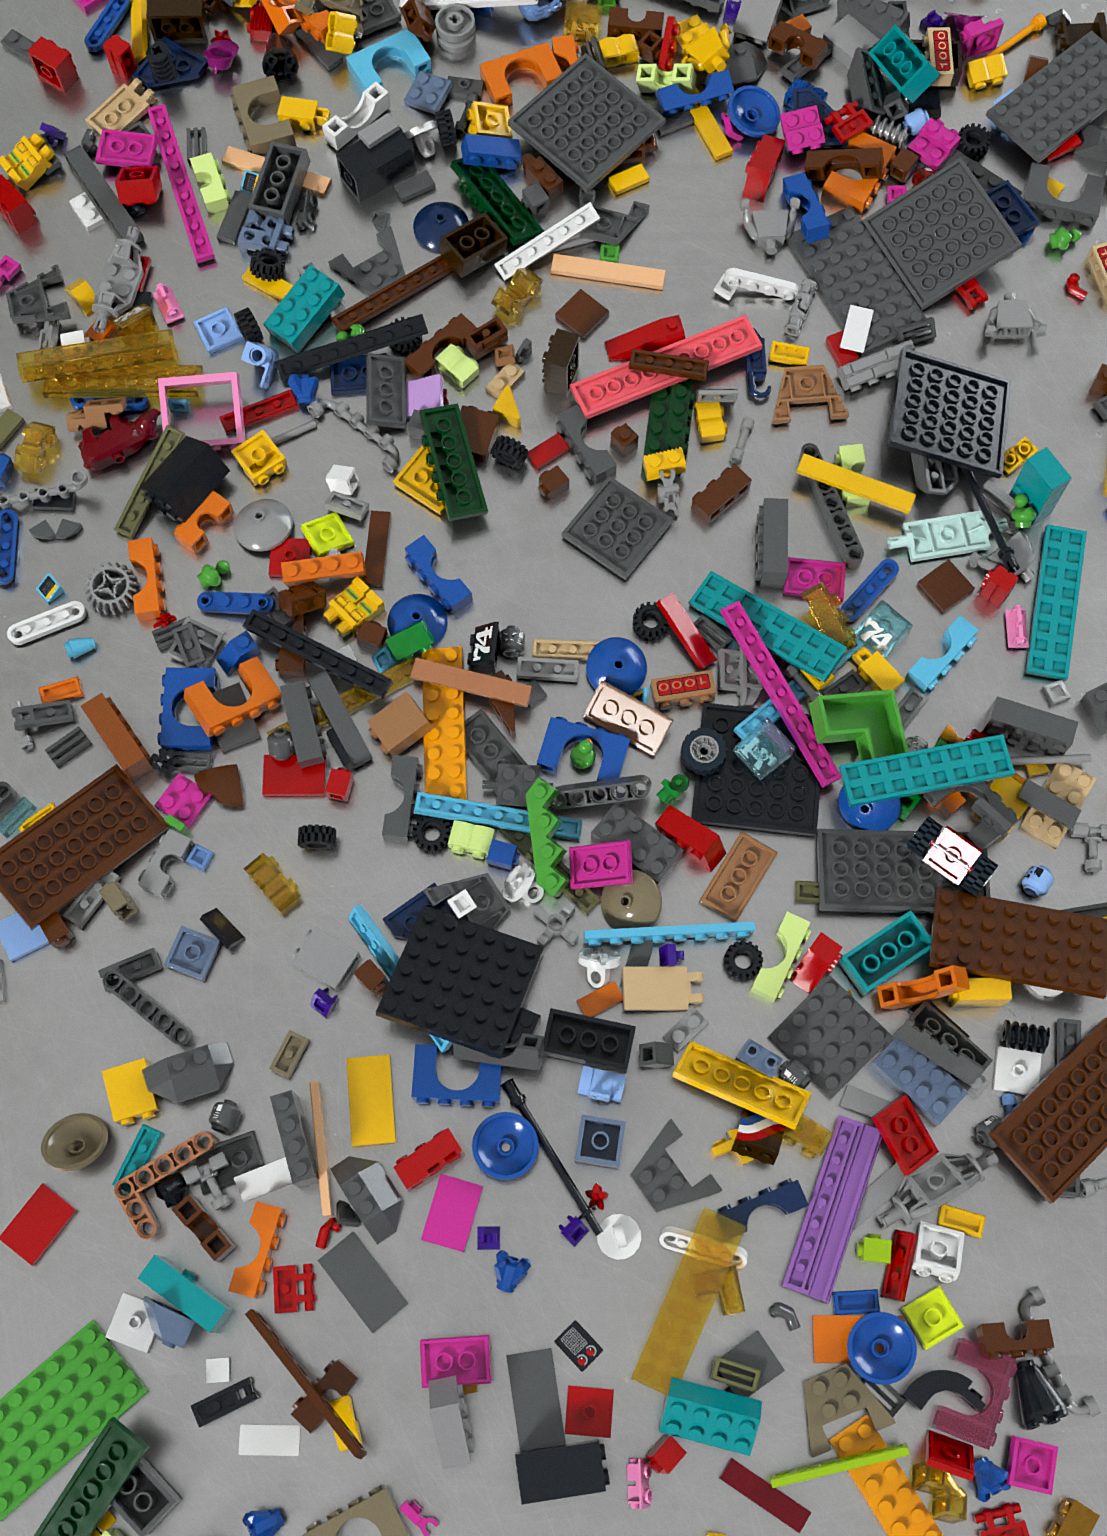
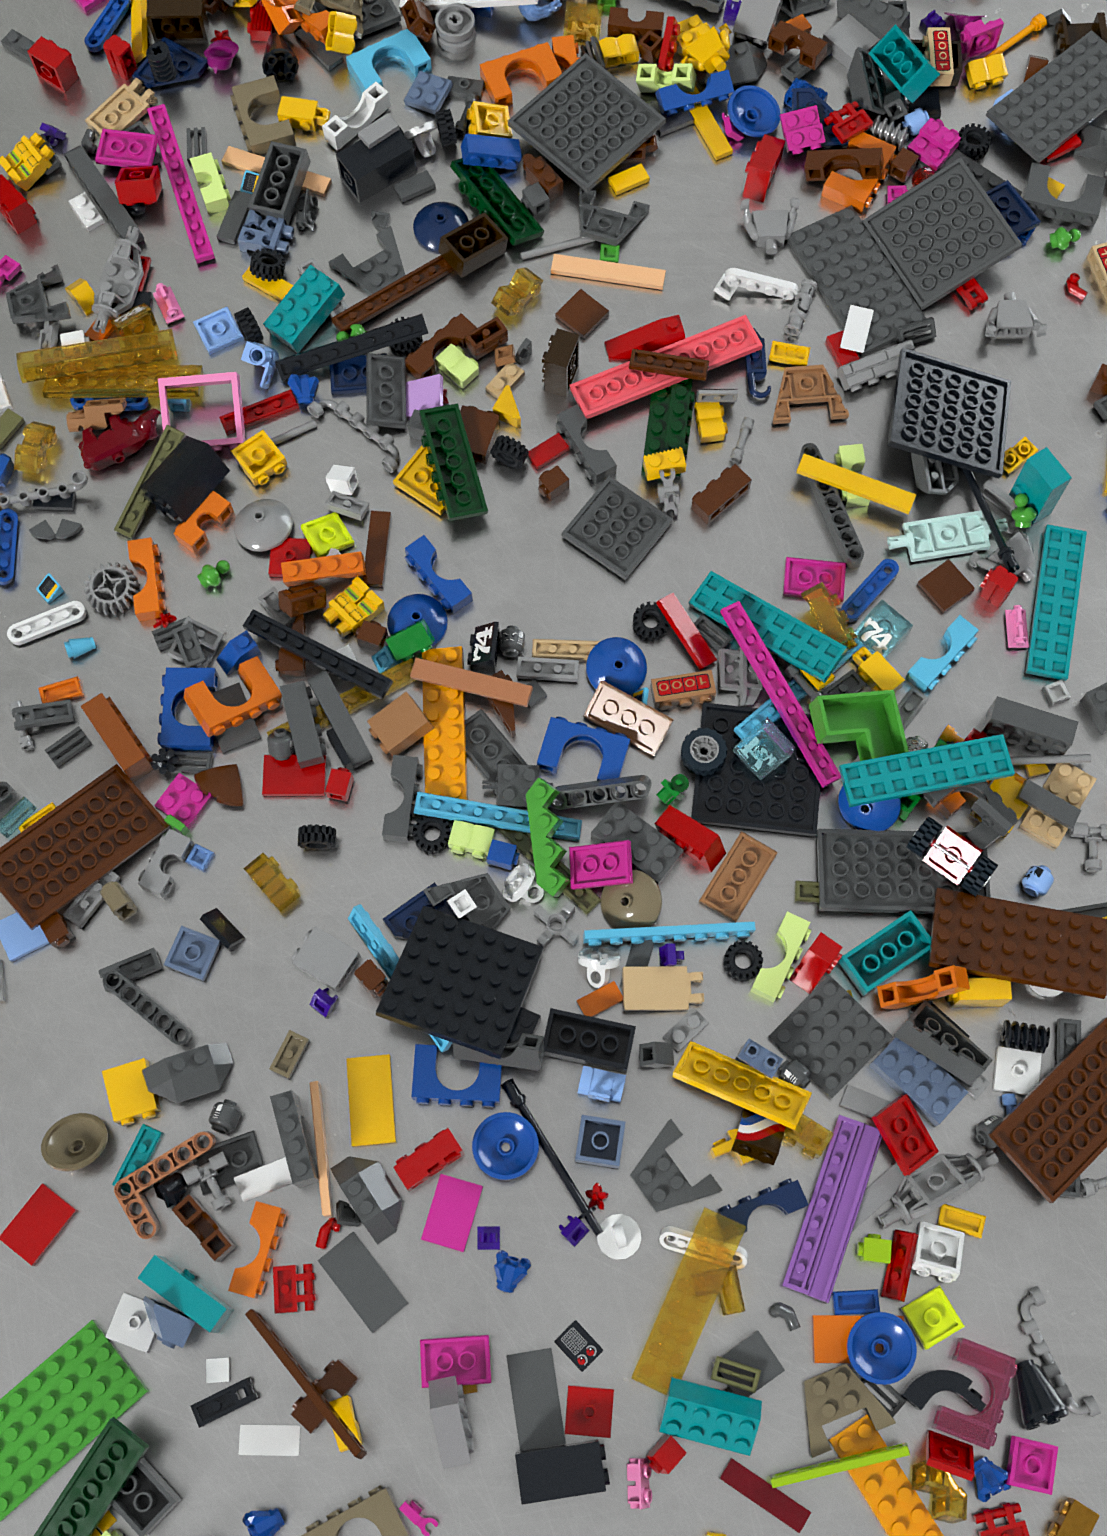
(235, 602): blue plate -> none
(547, 241): white plate -> none
(583, 754): bright green animal -> none
(624, 440): reddish brown brick -> none
(772, 543): dark grey brick -> none
(814, 223): blue arch -> none
(995, 1342): reddish brown arch -> none

